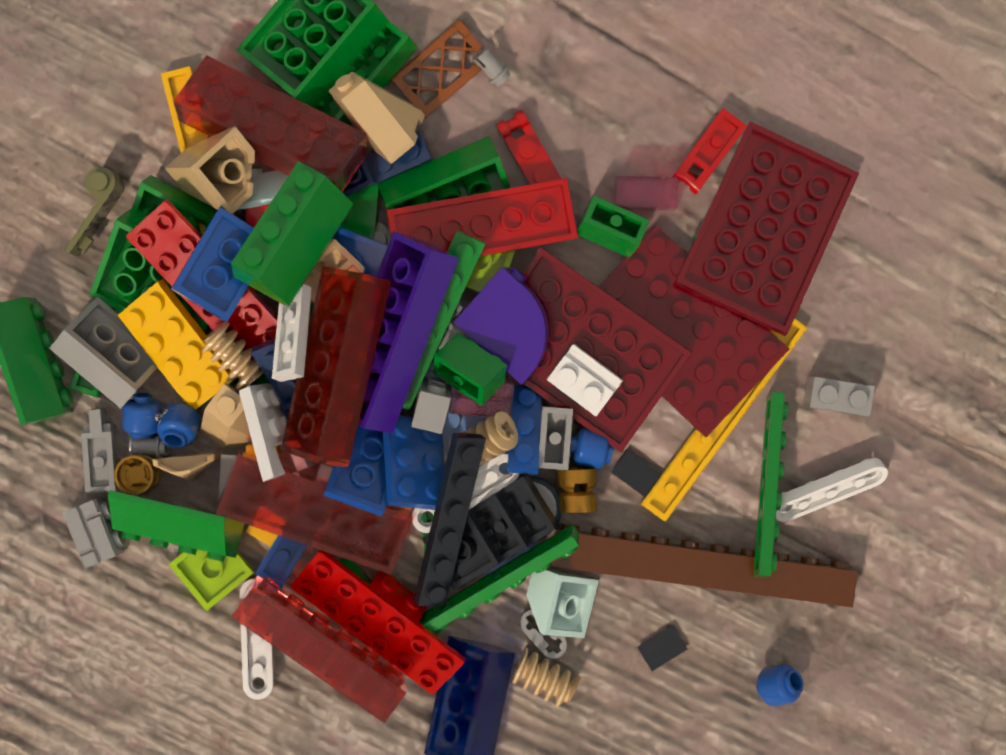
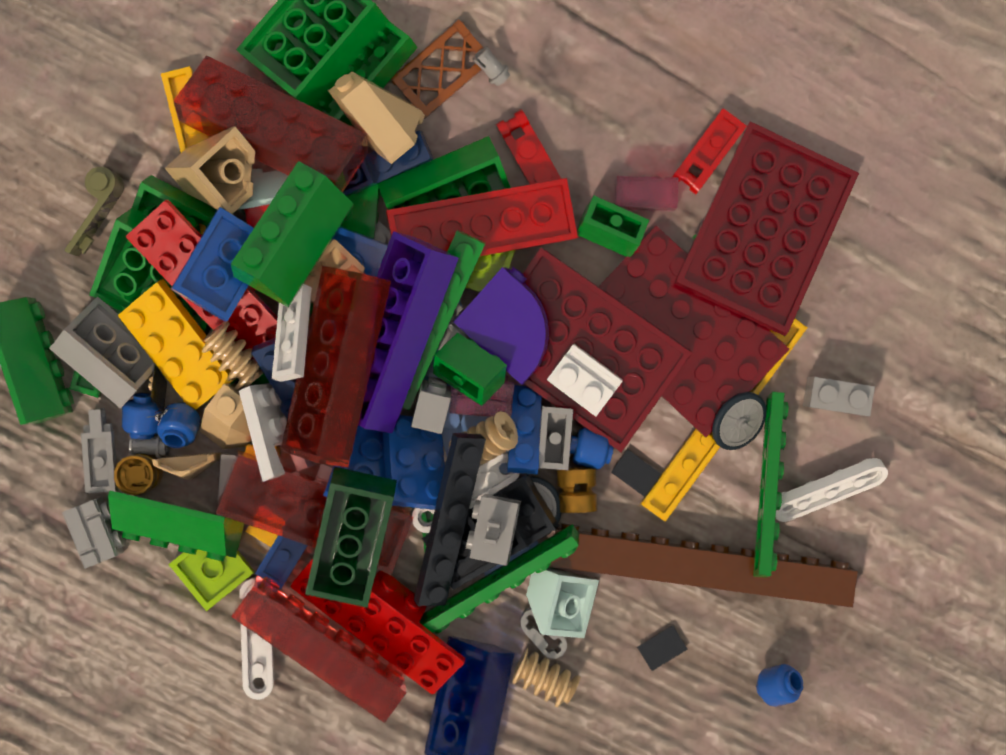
(158, 389): none -> black piece
(351, 536): none -> dark green brick
(494, 529): none -> light grey brick
(739, 421): none -> light grey wheel

